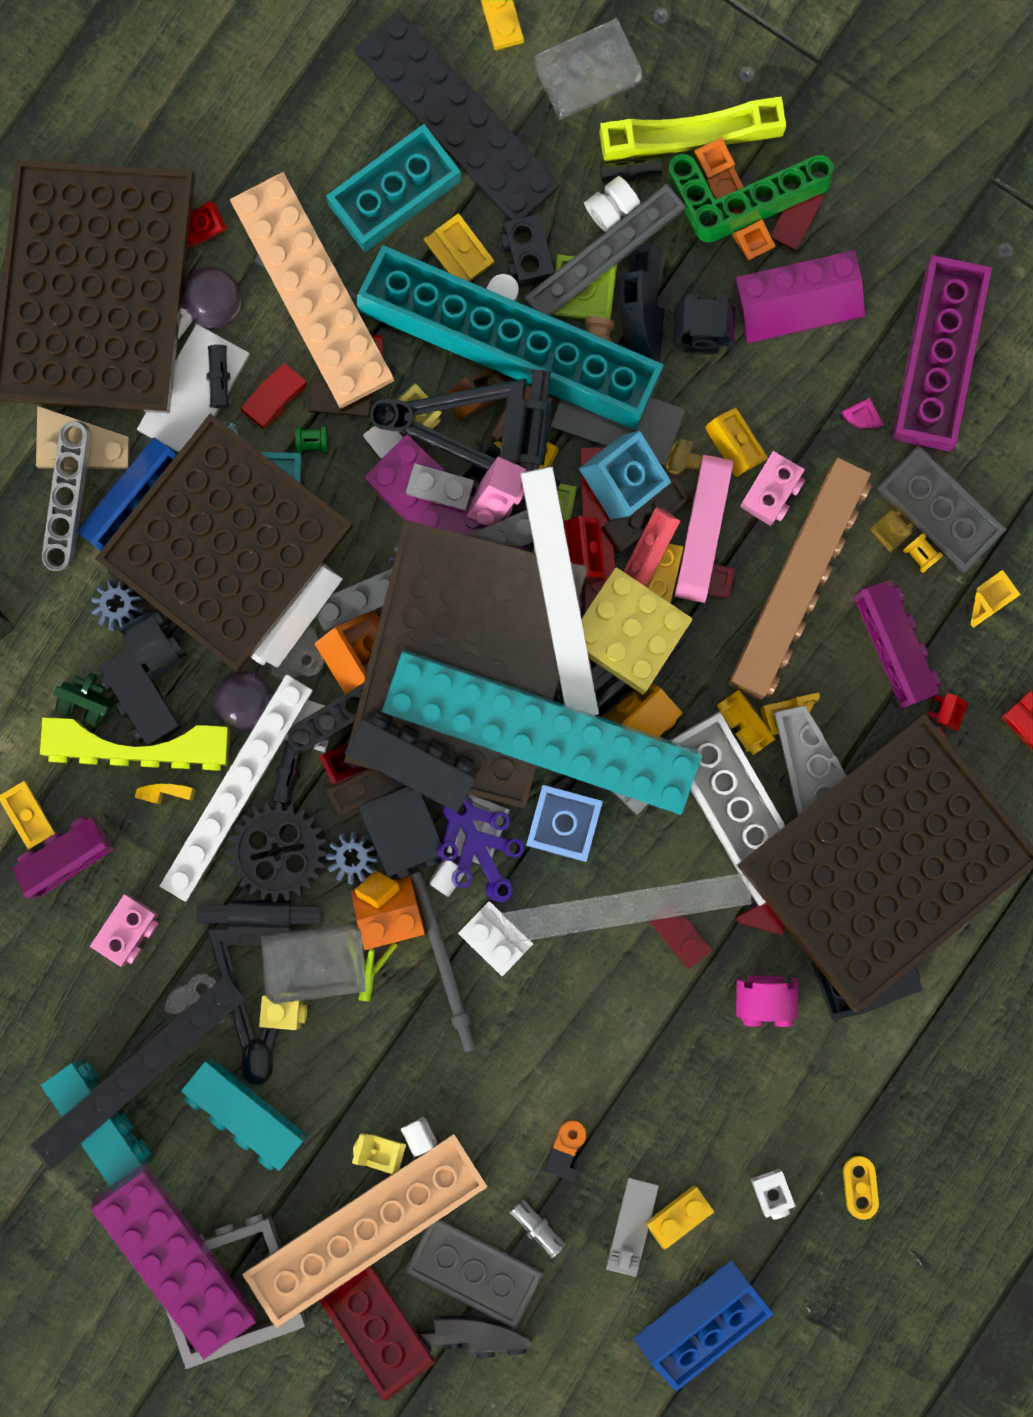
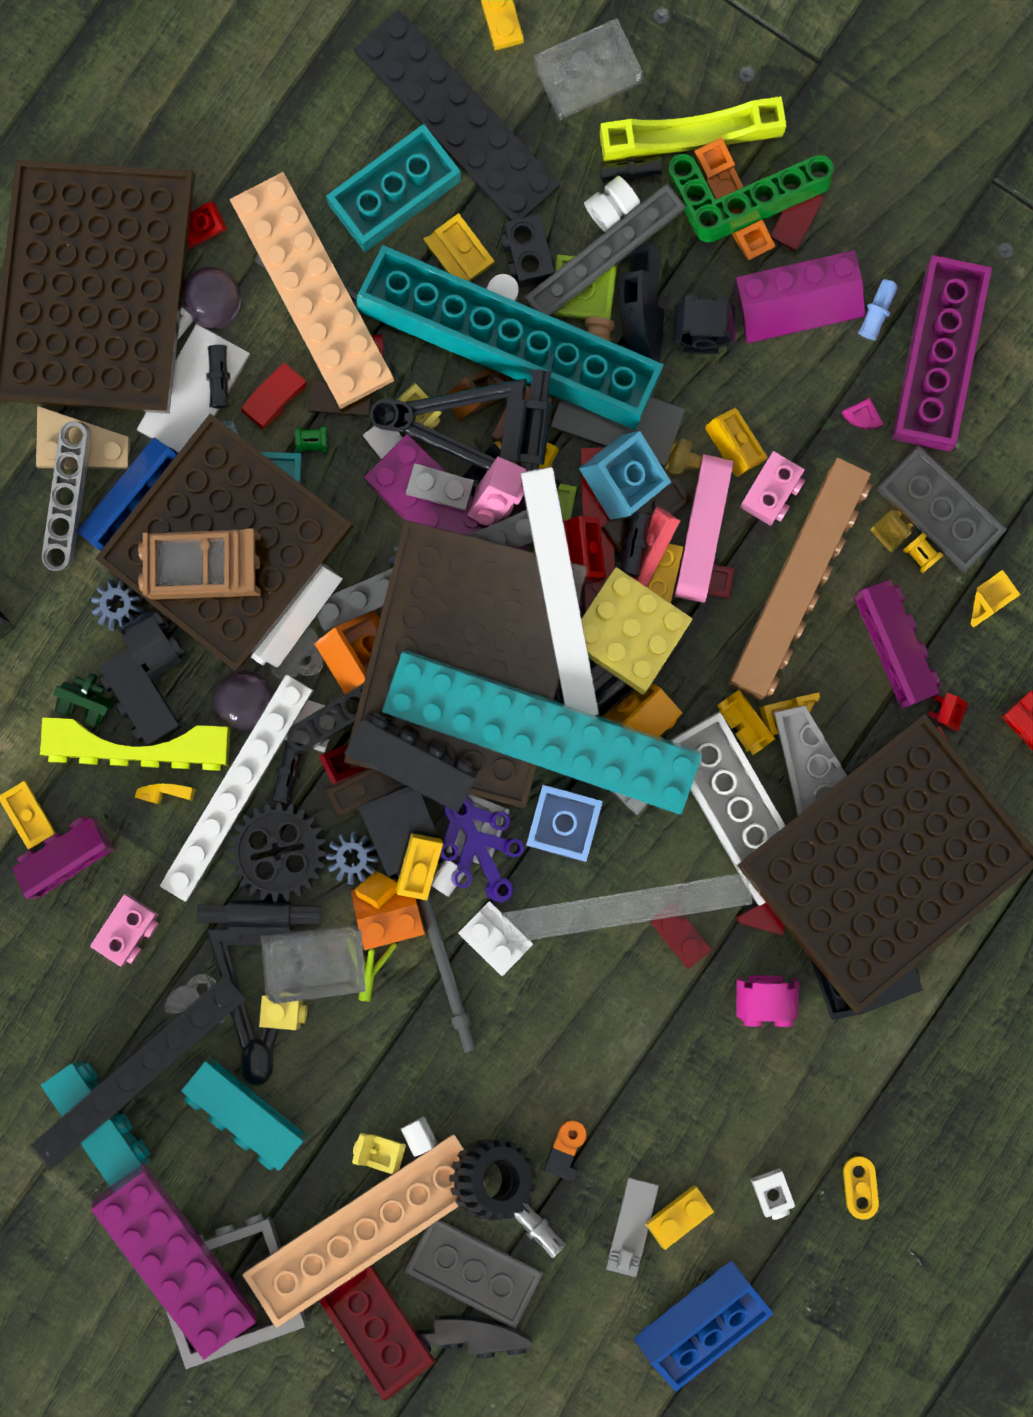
(199, 564): none -> medium nougat door
(419, 866): none -> yellow plate
(515, 1179): none -> black tyre
(635, 544): none -> black pin
(878, 310): none -> light blue axle

